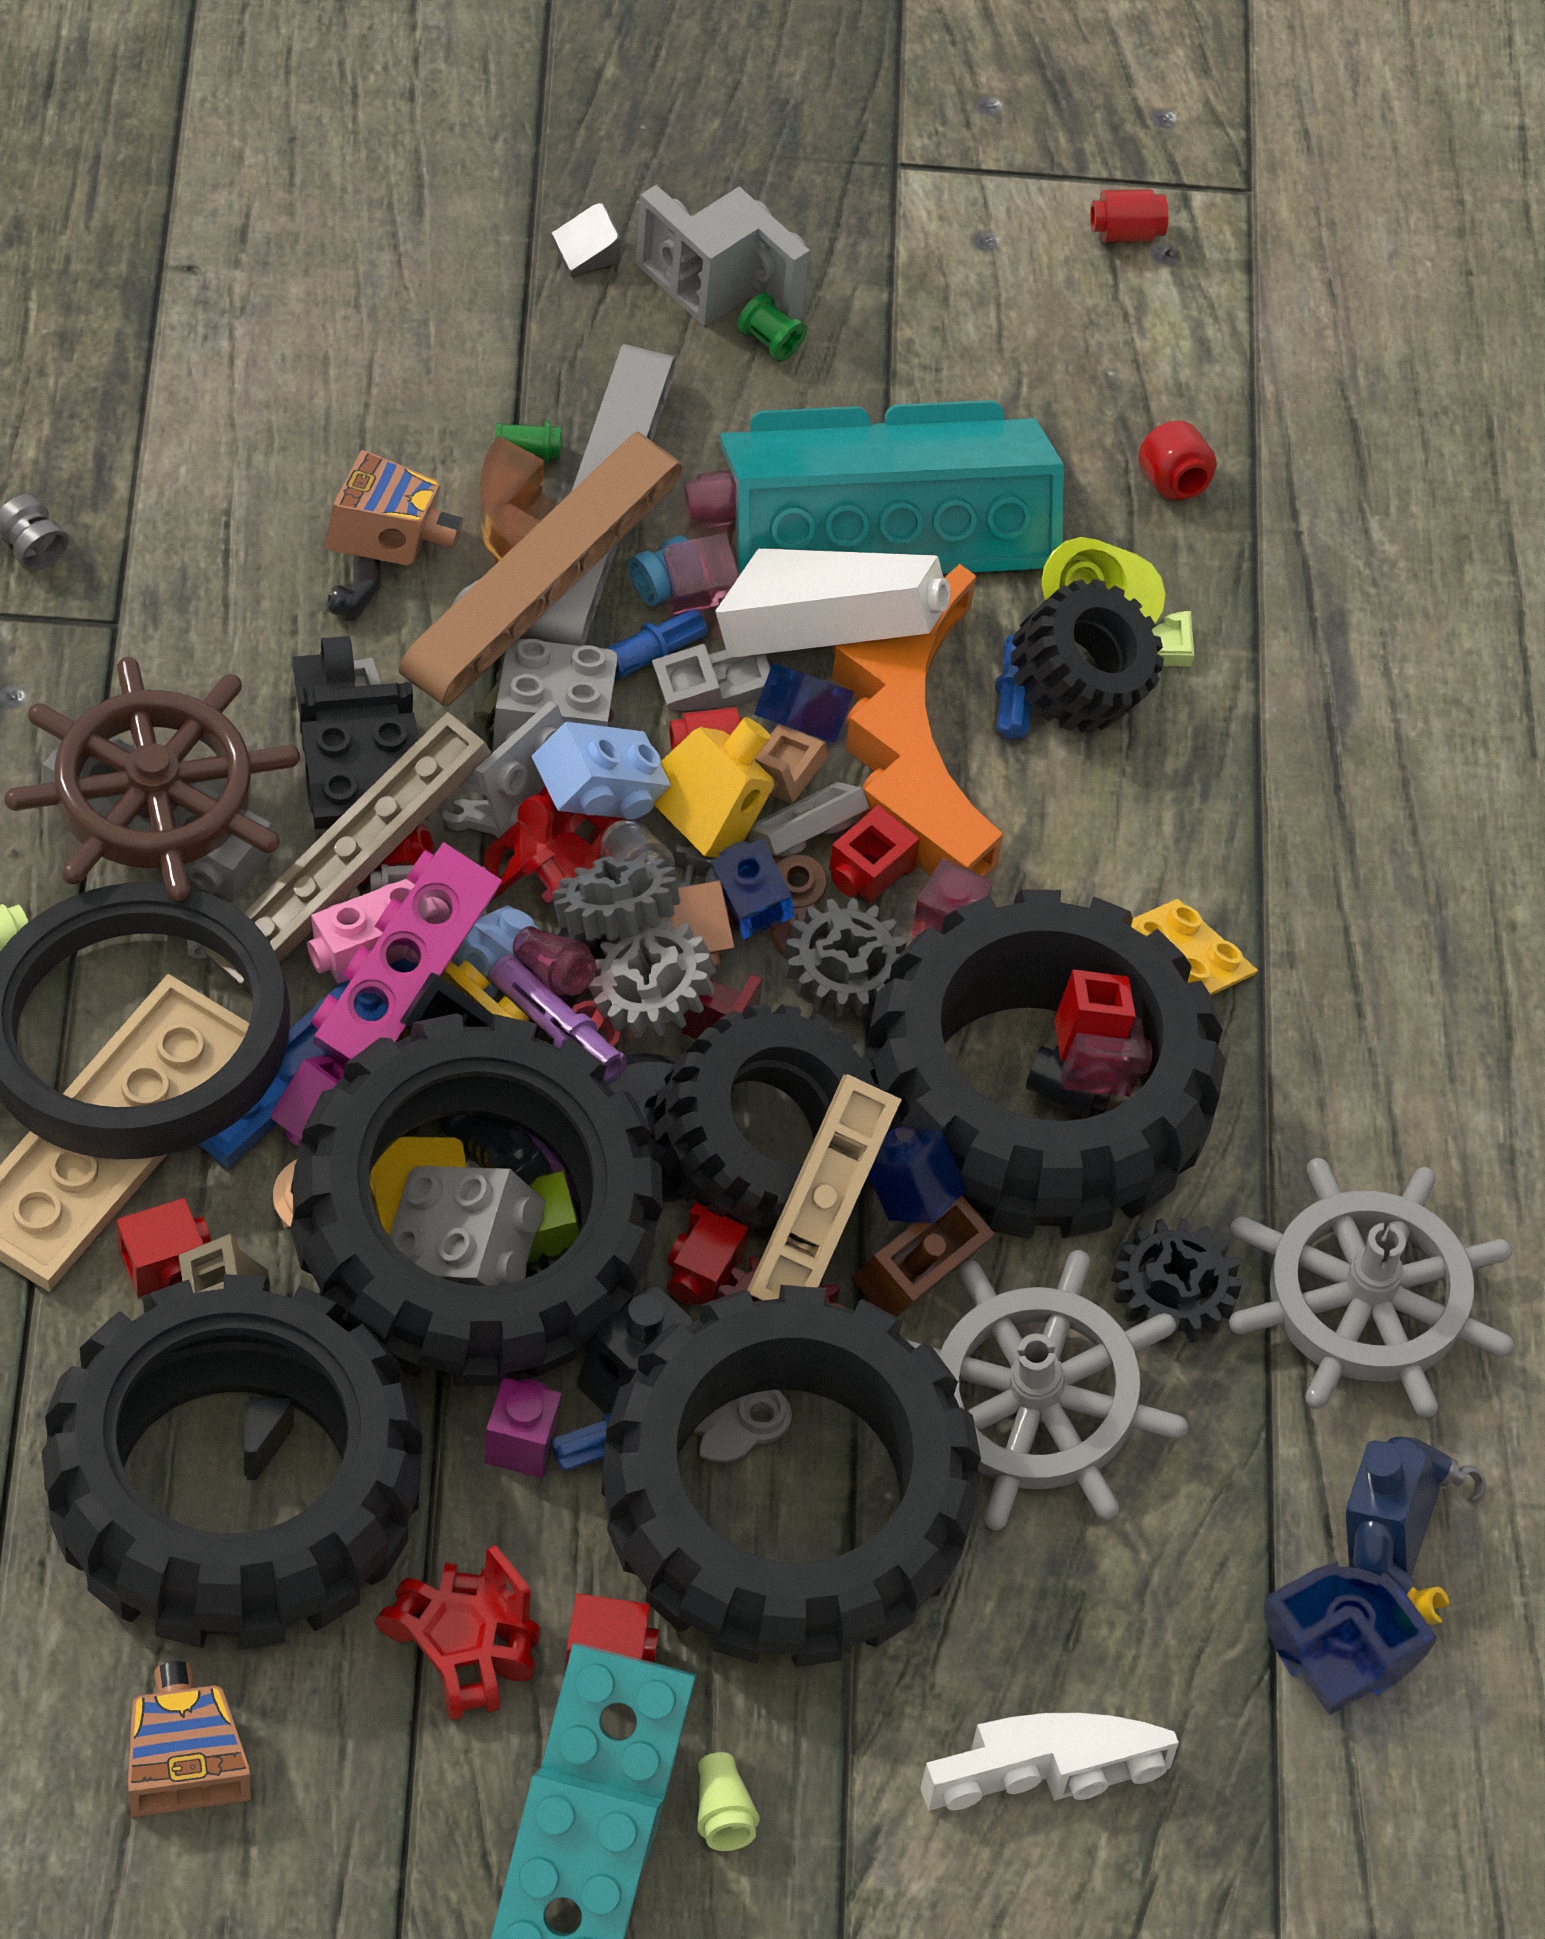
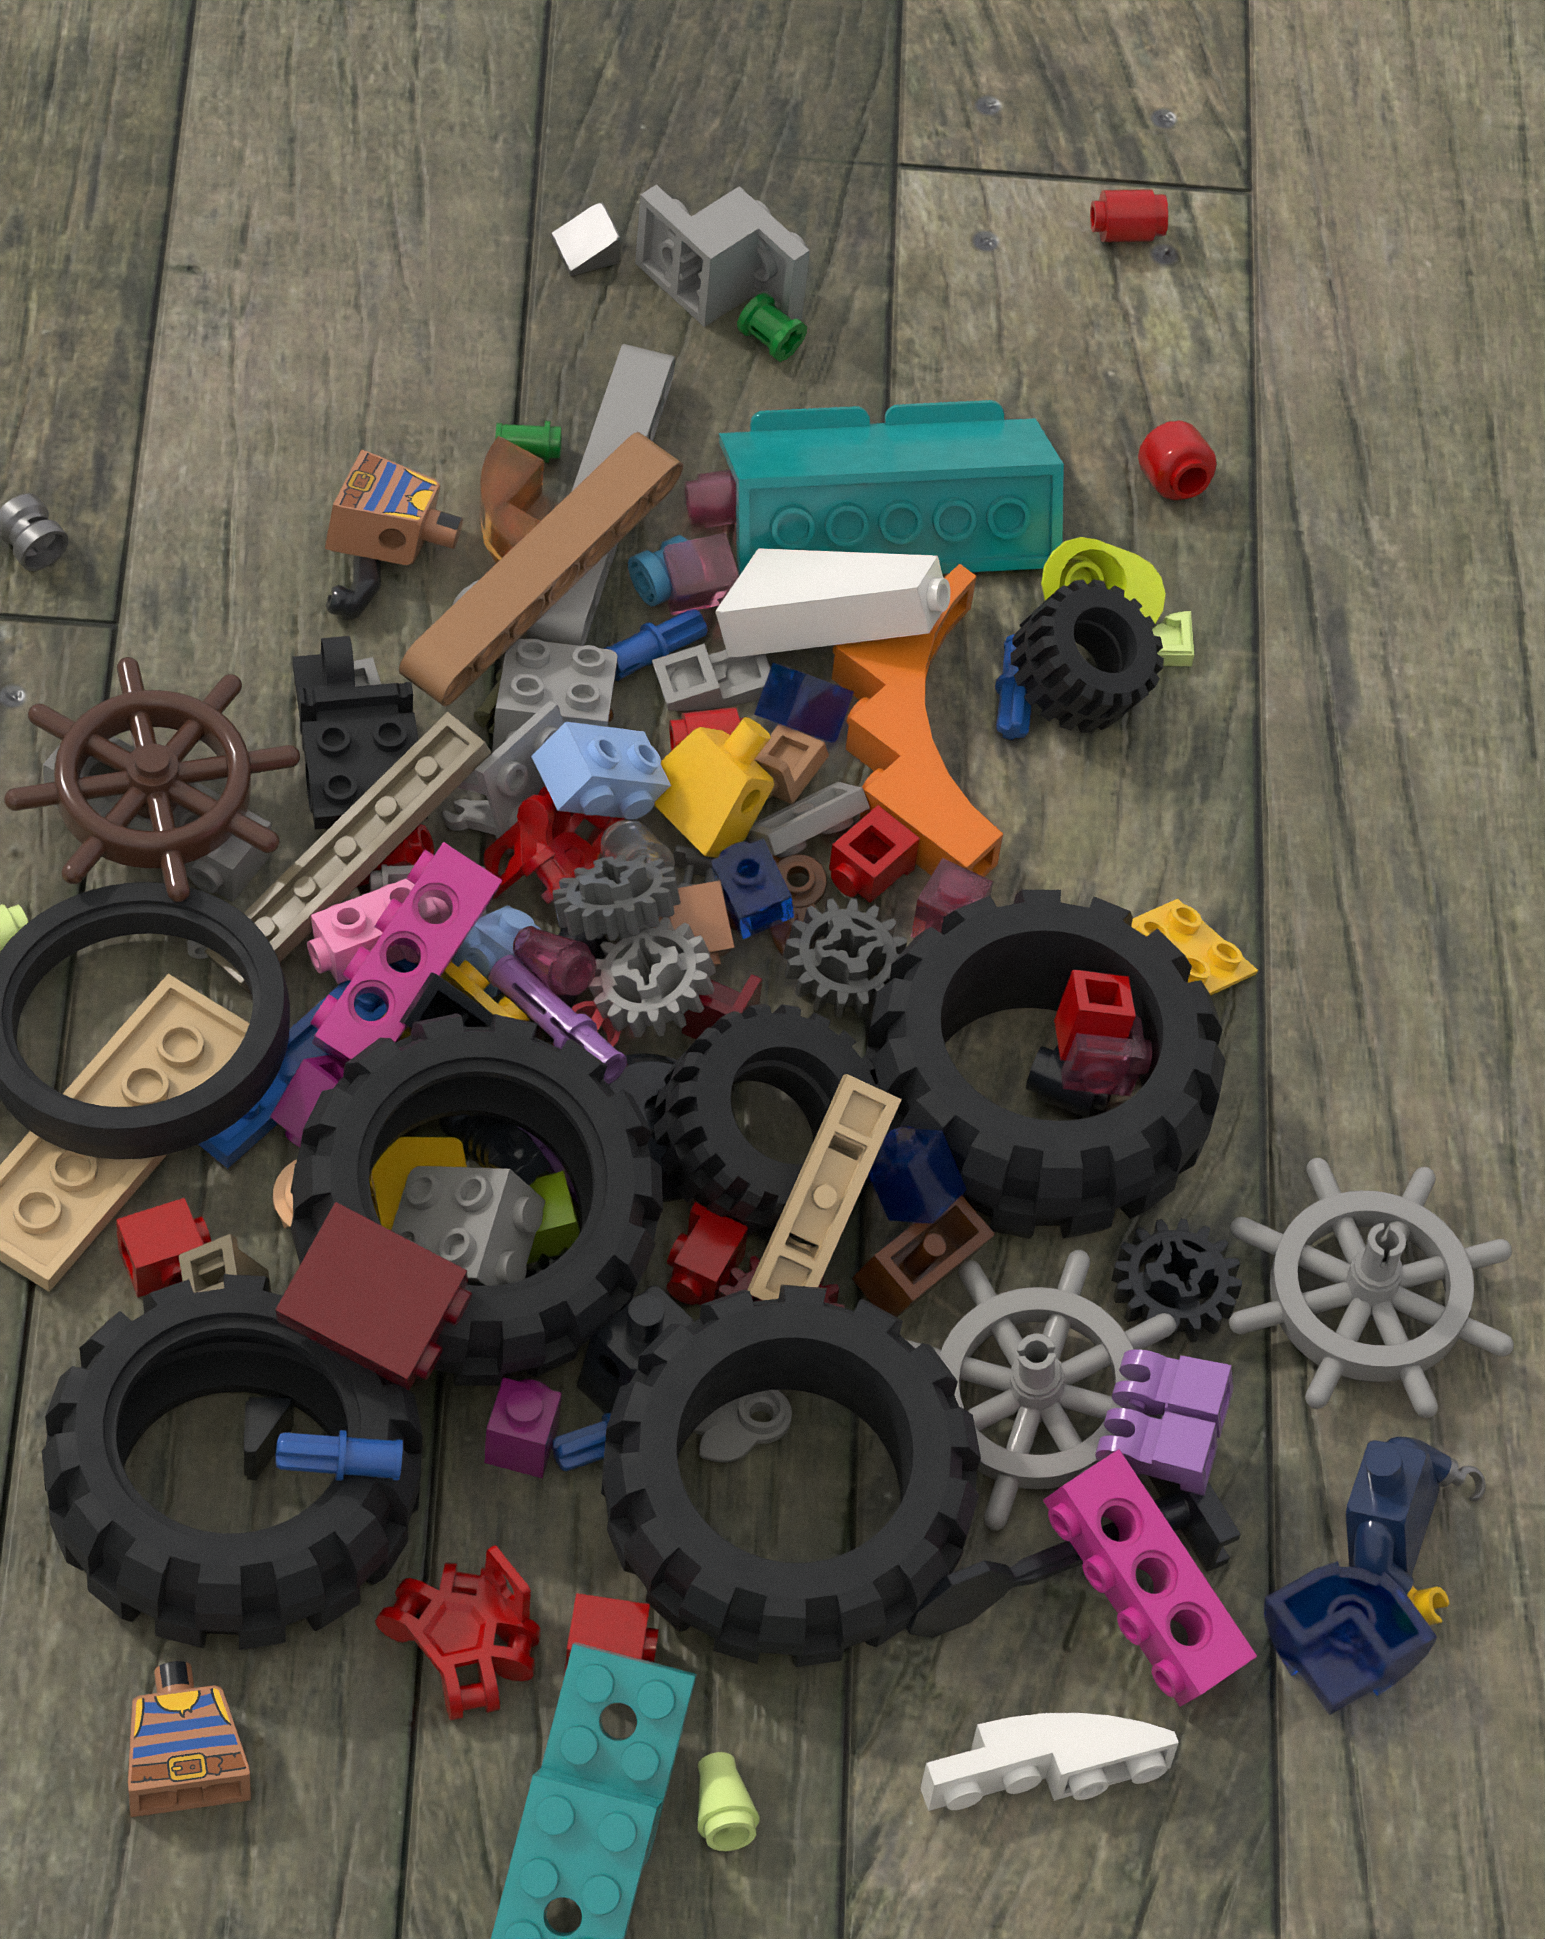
(339, 1455): none -> blue axle
(374, 1297): none -> dark red brick
(974, 1589): none -> black piece
(1180, 1589): none -> dark pink brick
(1194, 1405): none -> medium lavender legs

